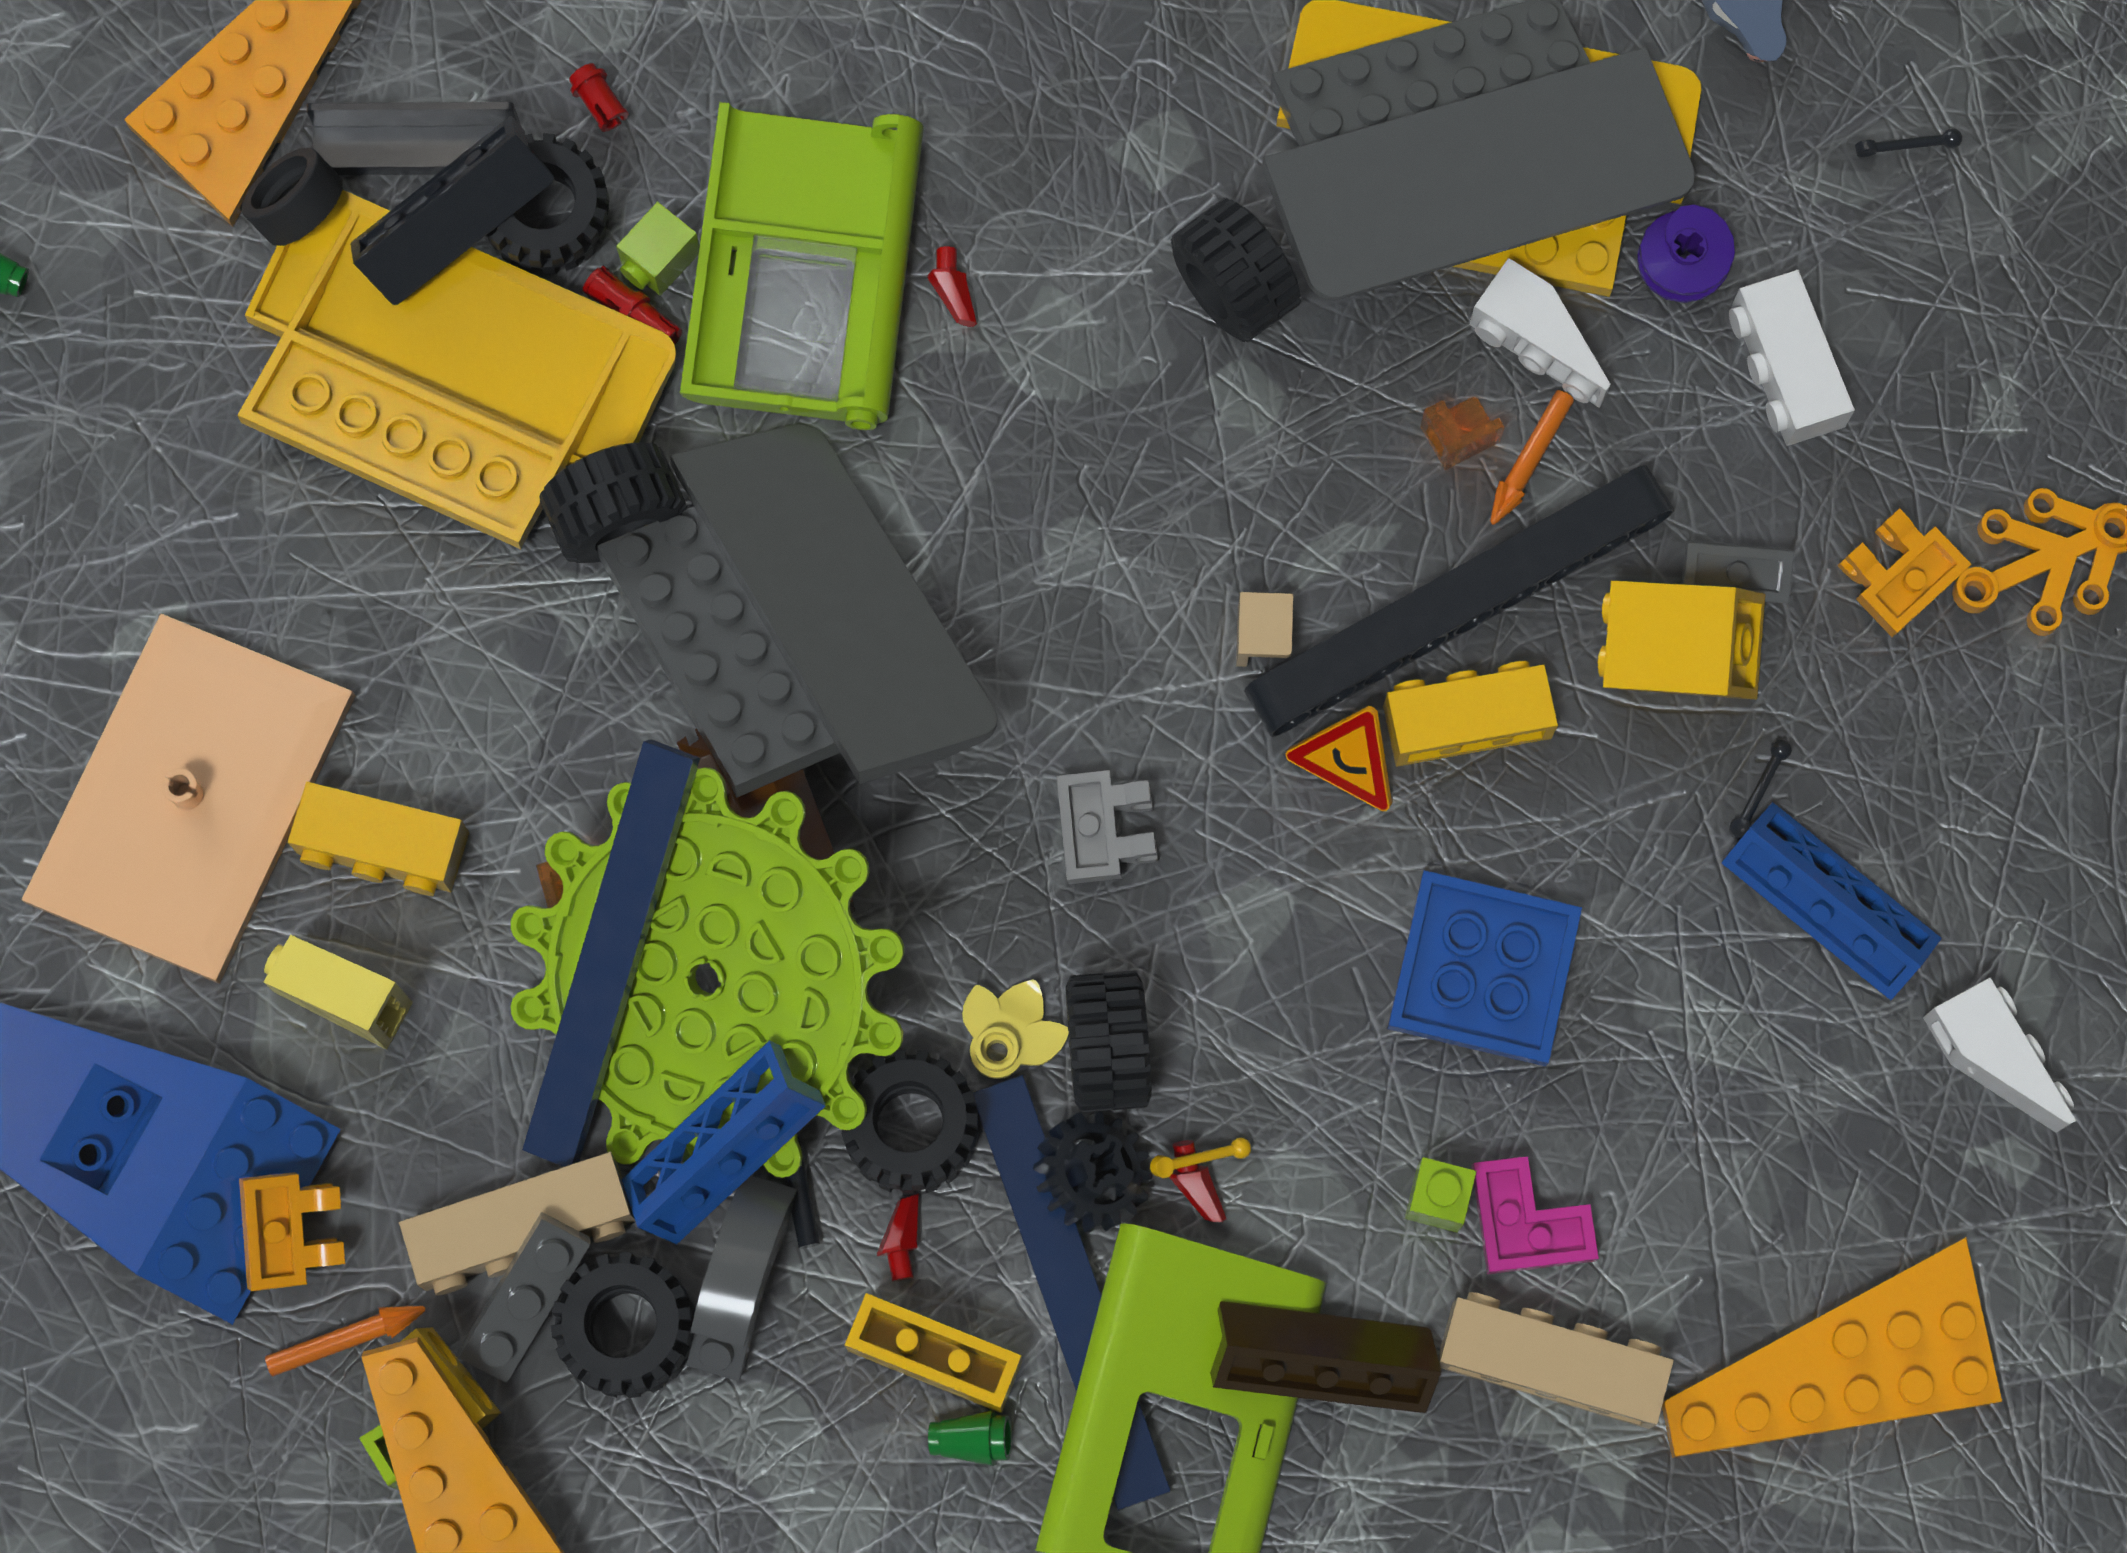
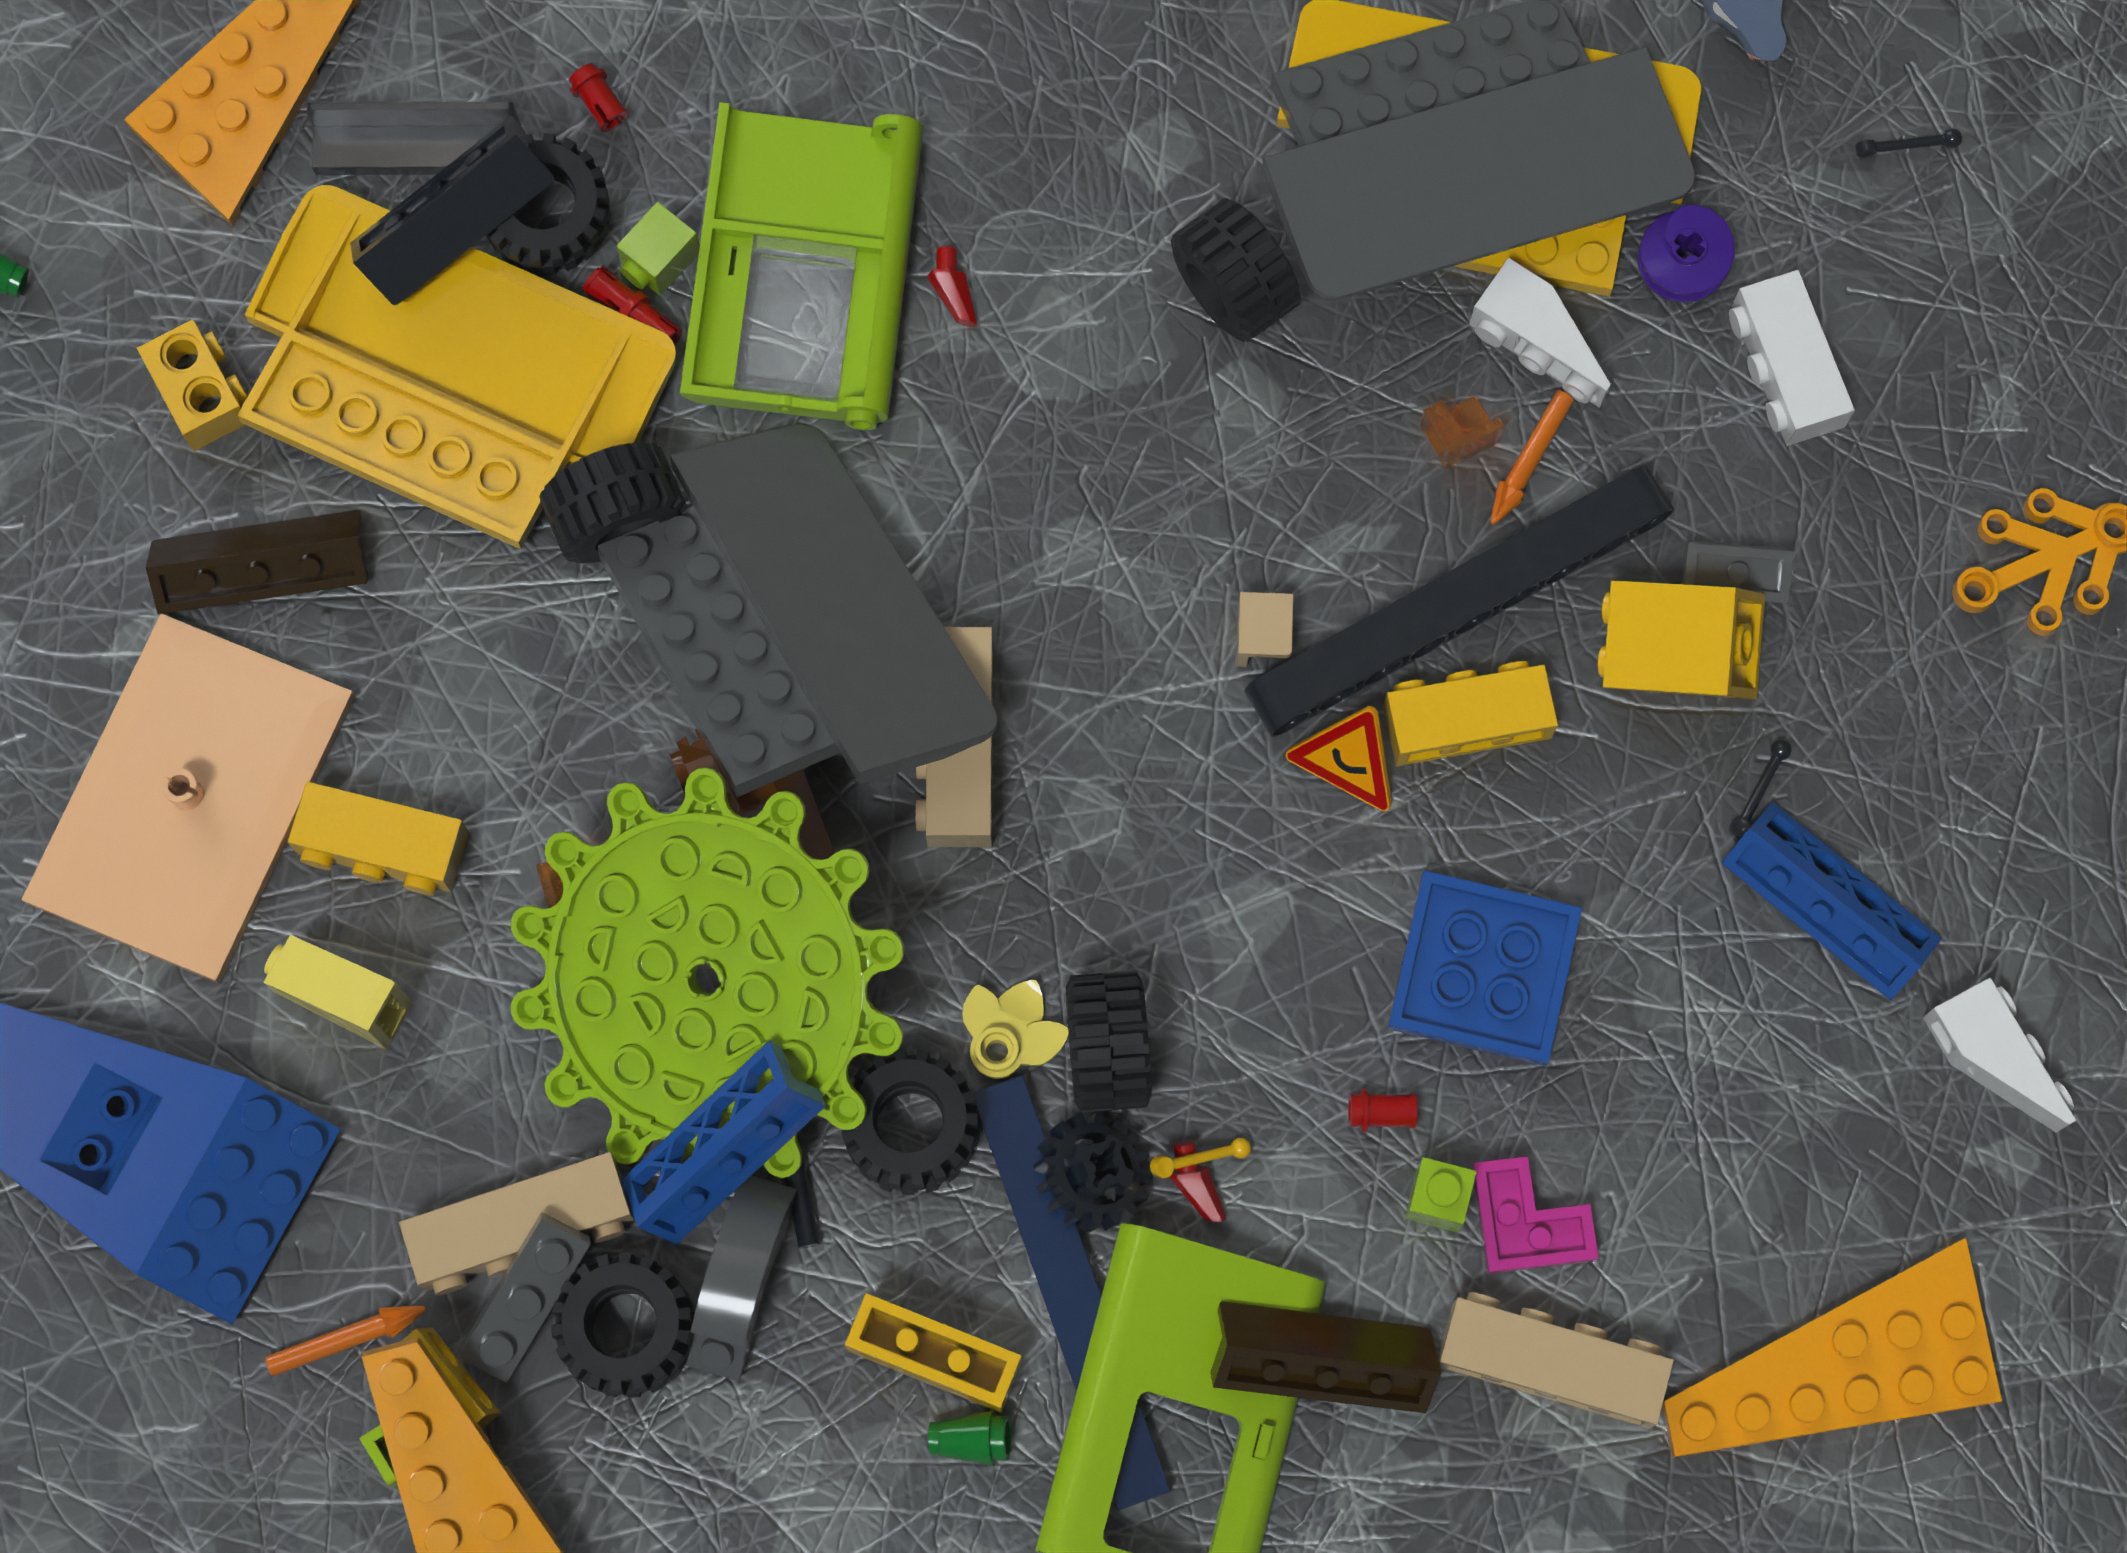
(189, 387): none -> yellow brick
(256, 562): none -> dark brown panel
(274, 1230): light orange plate -> none
(292, 196): black tyre -> none
(611, 953): dark blue tile -> none
(901, 1238): red bar -> none
(960, 786): none -> tan brick
(1090, 827): light grey plate -> none
(1381, 1110): none -> red pin
(1911, 582): light orange plate -> none

